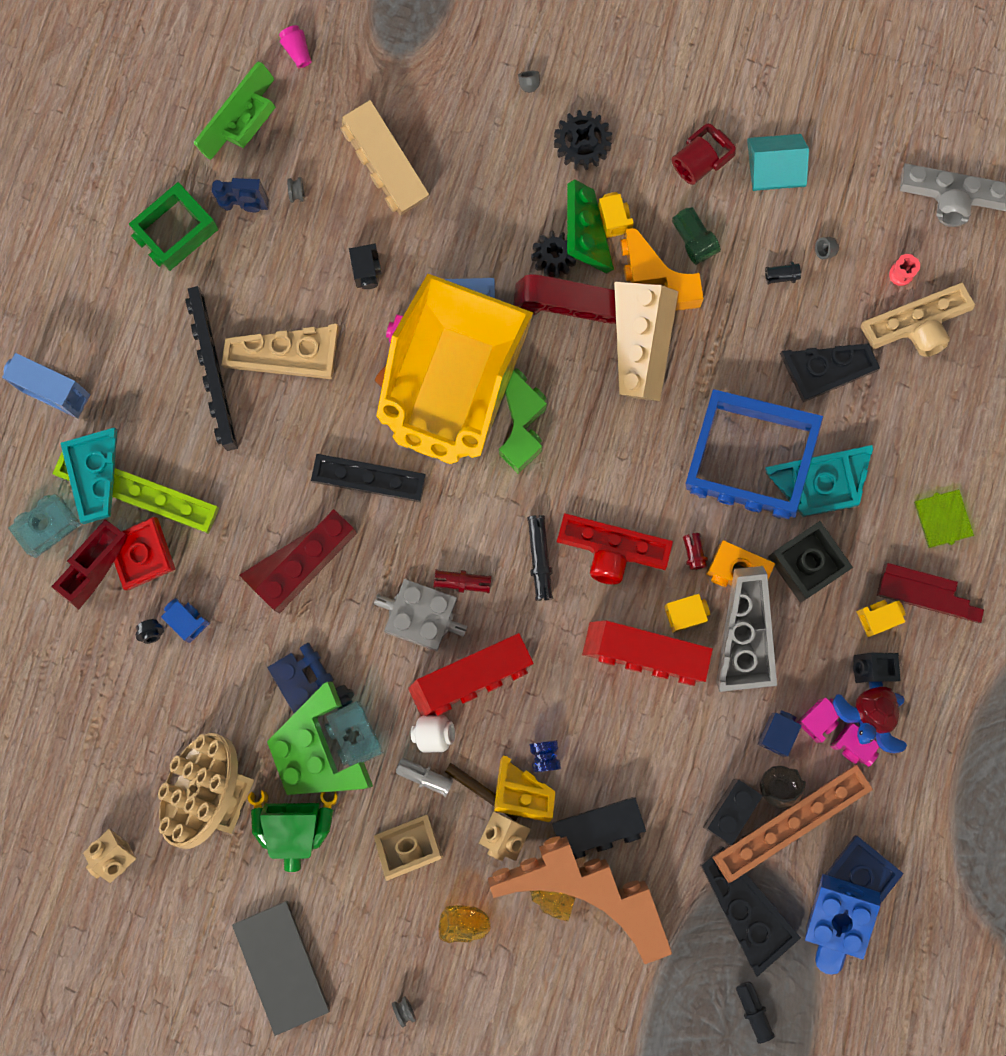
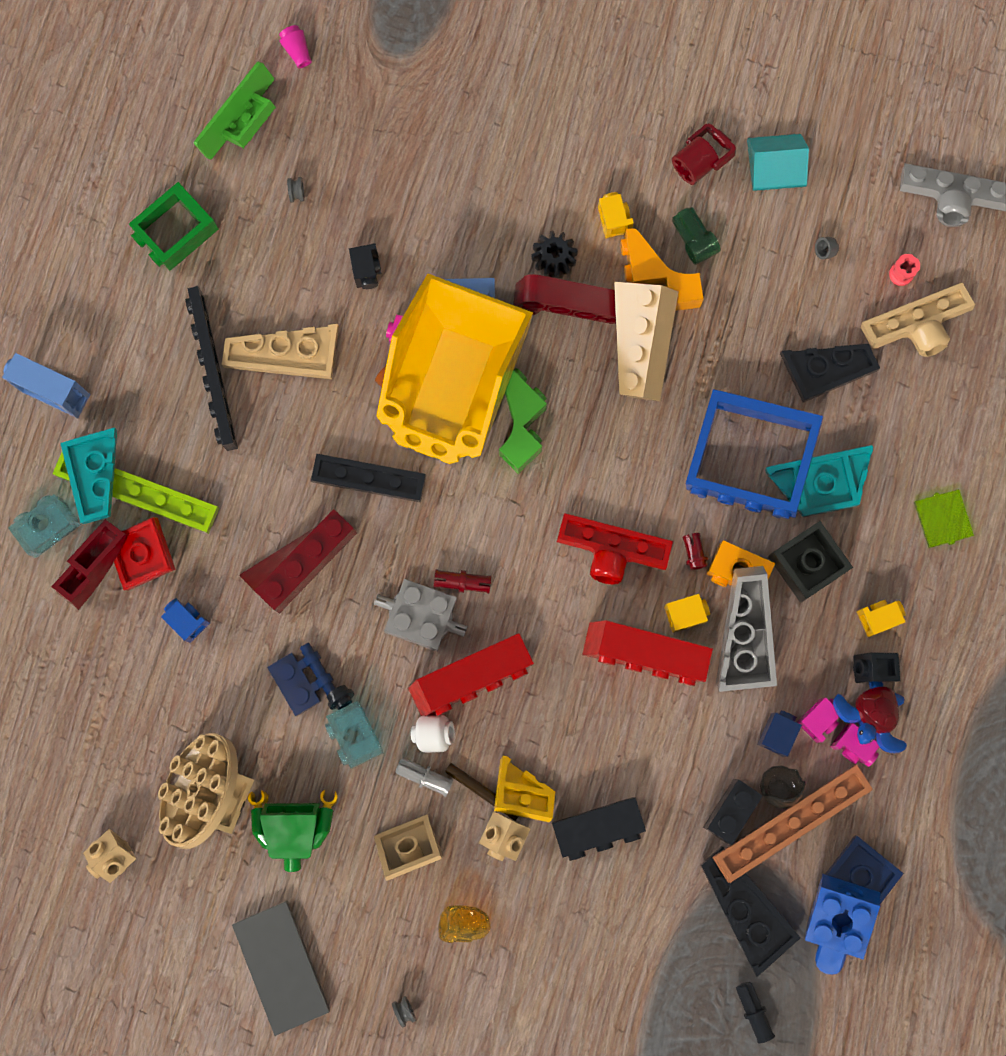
(149, 631): black plate -> none
(243, 192): dark blue plate -> none
(304, 754): bright green wing -> none
(384, 158): tan wedge -> none
(529, 80): dark grey hinge -> none
(540, 560): black pin -> none
(544, 756): clear blue wheel -> none
(553, 903): clear yellow rock -> none
(558, 872): nougat arch -> none
(585, 228): green wing -> none
(587, 150): black gear -> none
(783, 273): black pin -> none
(925, 592): dark red piece -> none

